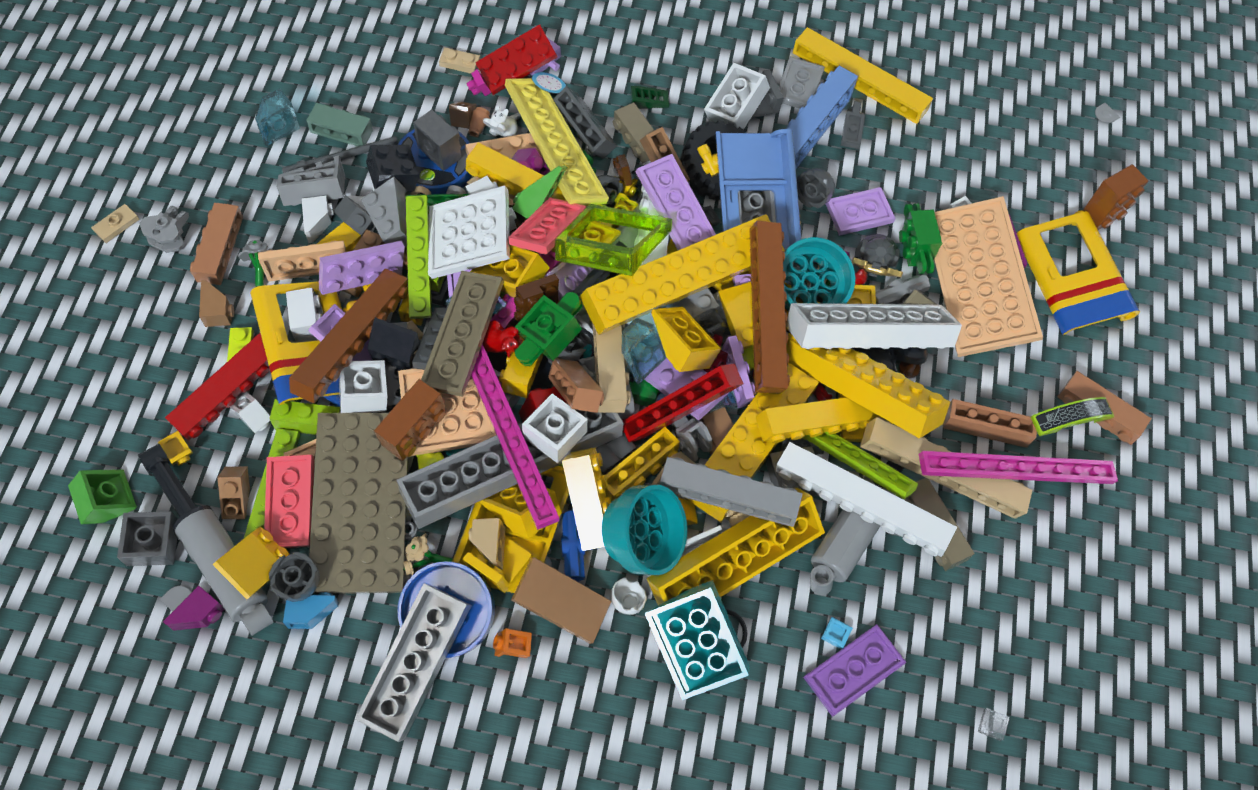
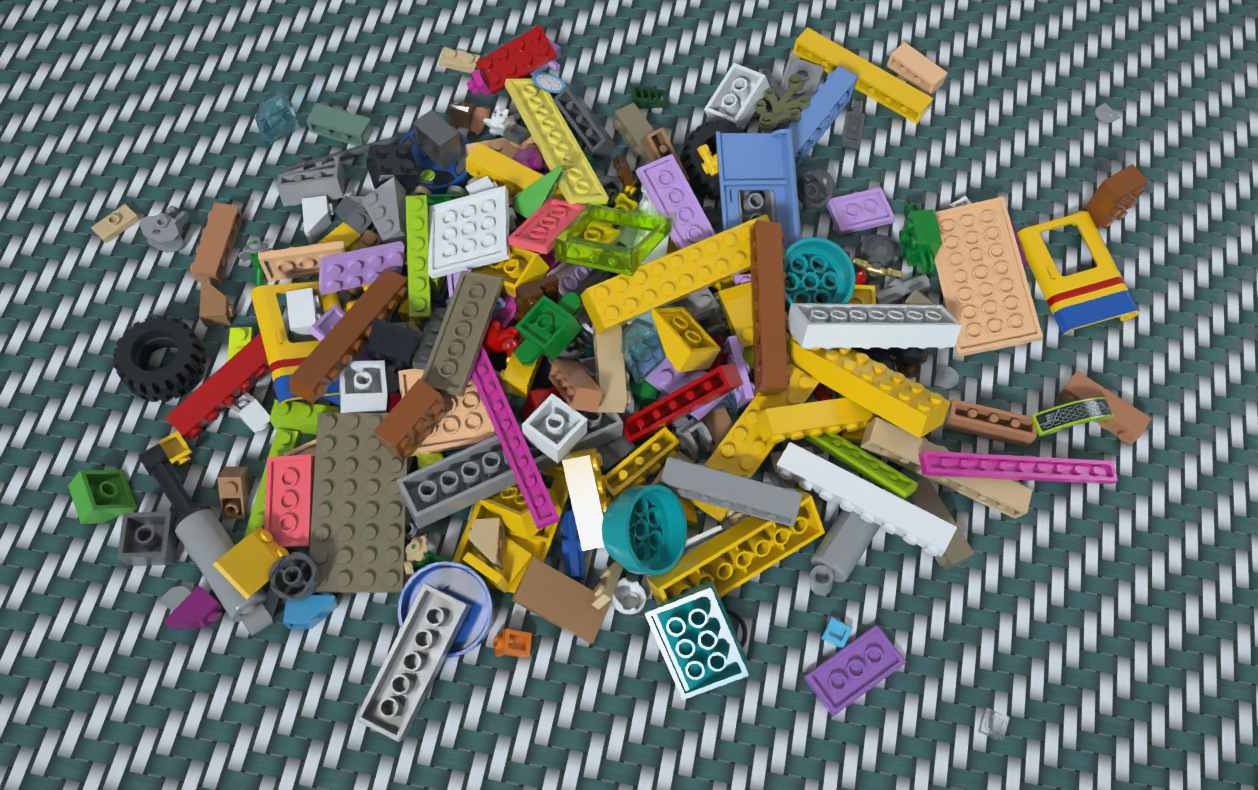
(142, 342): none -> black tyre
(392, 400): none -> dark red tile
(516, 134): none -> dark grey tile
(605, 589): none -> tan plate
(769, 120): none -> olive plant
(916, 69): none -> light nougat brick
(946, 377): none -> light grey piece

